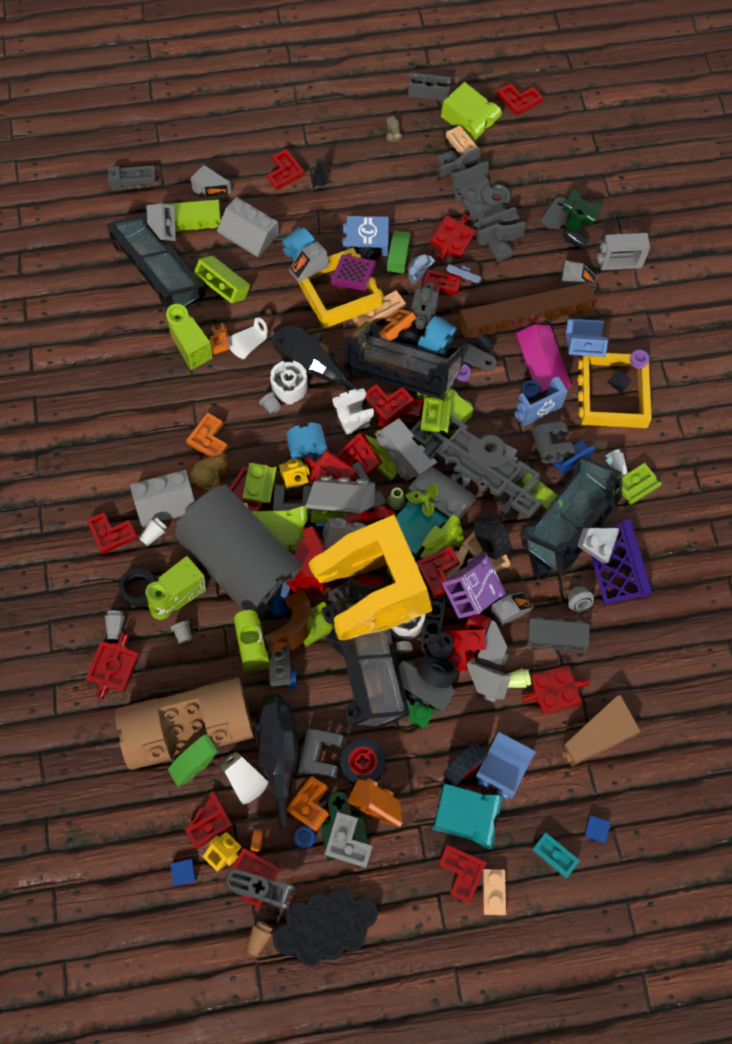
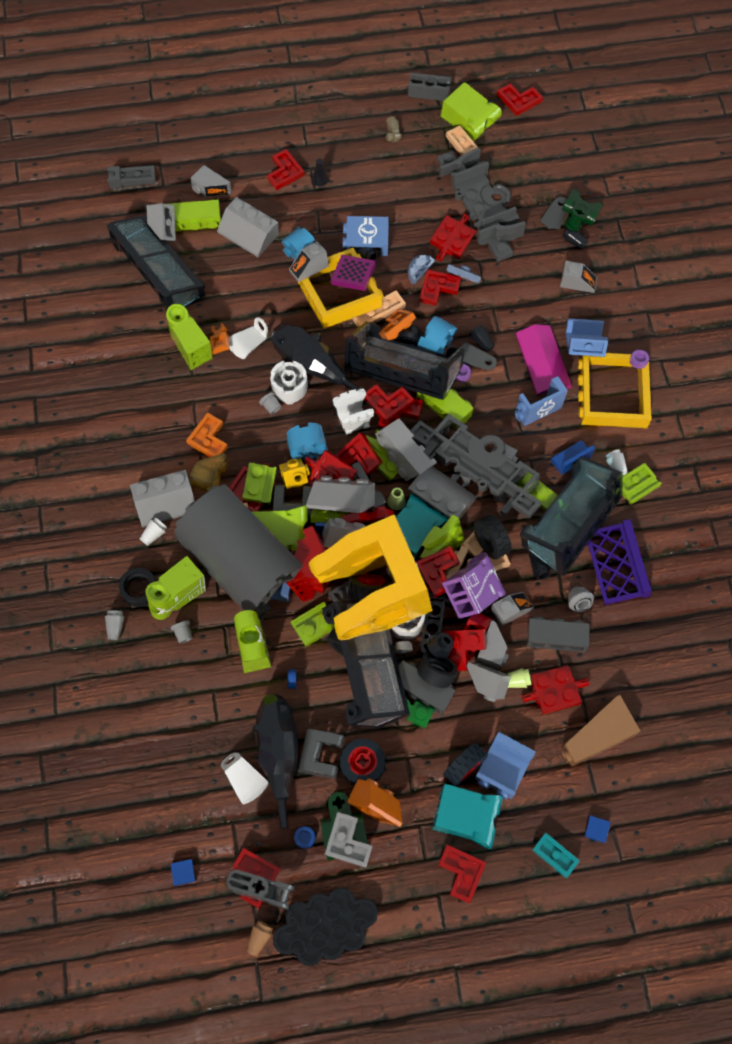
(107, 537): red plate -> none
(112, 666): red plate -> none
(169, 725): medium nougat cylinder -> none
(192, 760): bright green slope -> none
(208, 823): red wing -> none
(222, 279): lime brick -> none
(222, 851): yellow brick -> none
(257, 840): orange tile -> none
(278, 606): blue tile -> none
(280, 667): dark grey plate -> none
(298, 627): reddish brown arch -> none
(305, 806): orange plate -> none
(398, 252): bright green slope -> none
(417, 497): lime plant -> none
(424, 305): dark grey piece -> none
(436, 415): lime plate -> none
(494, 892): light nougat plate -> none
(526, 310): reddish brown brick -> none
(531, 389): blue tile -> none
(550, 452): dark grey connector -> none
(598, 542): light grey wing -> none
(619, 381): black slope -> none
(623, 242): light grey window -> none

